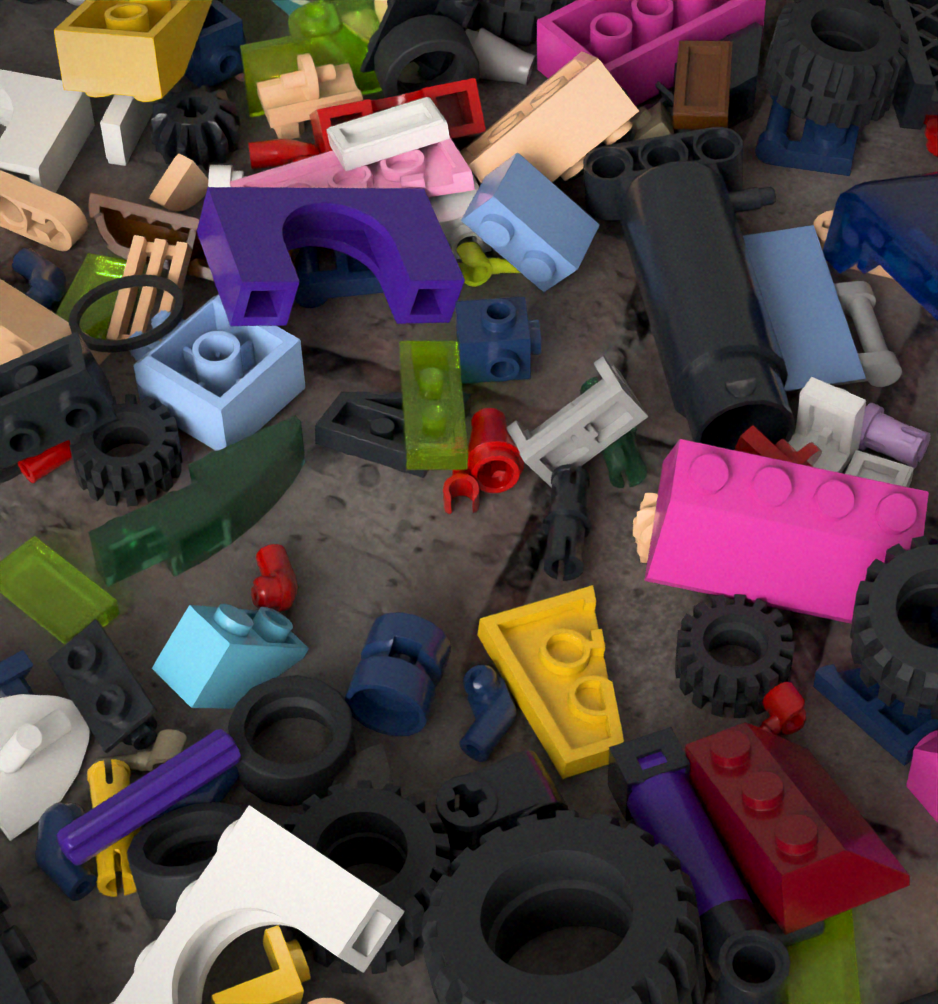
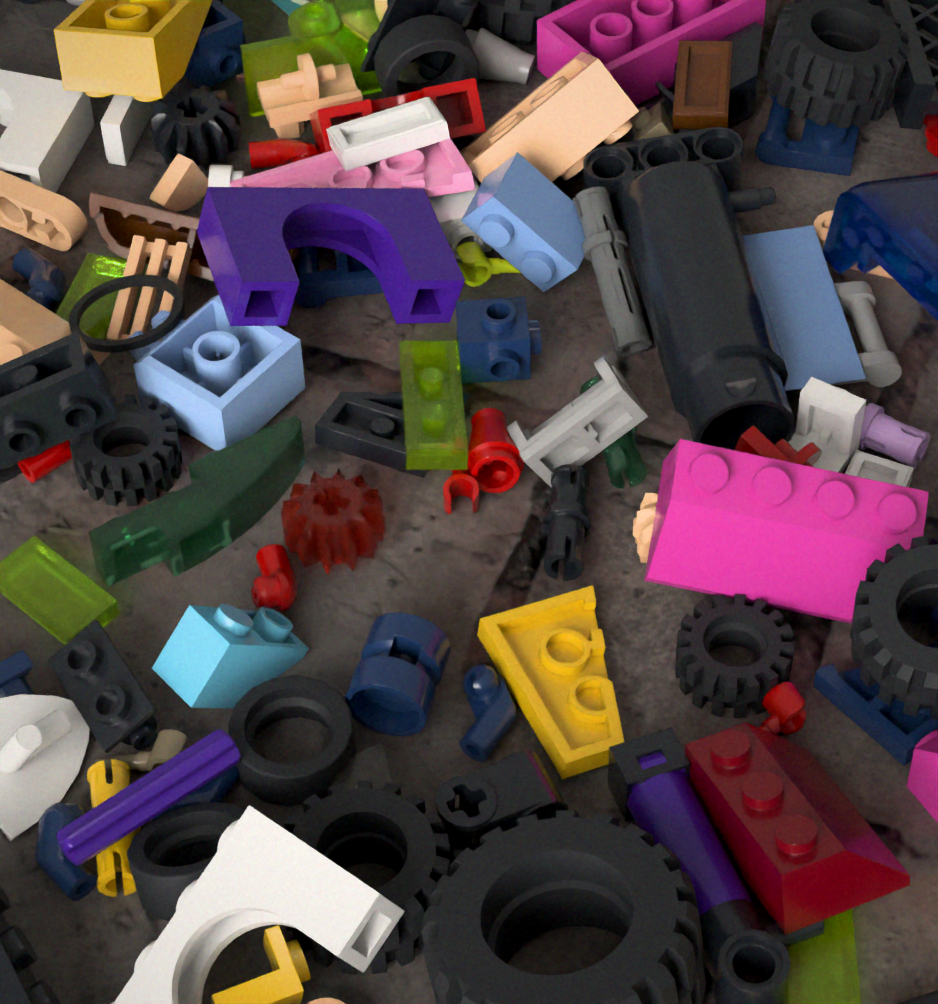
(333, 521): none -> clear red gear
(606, 250): none -> dark grey pin

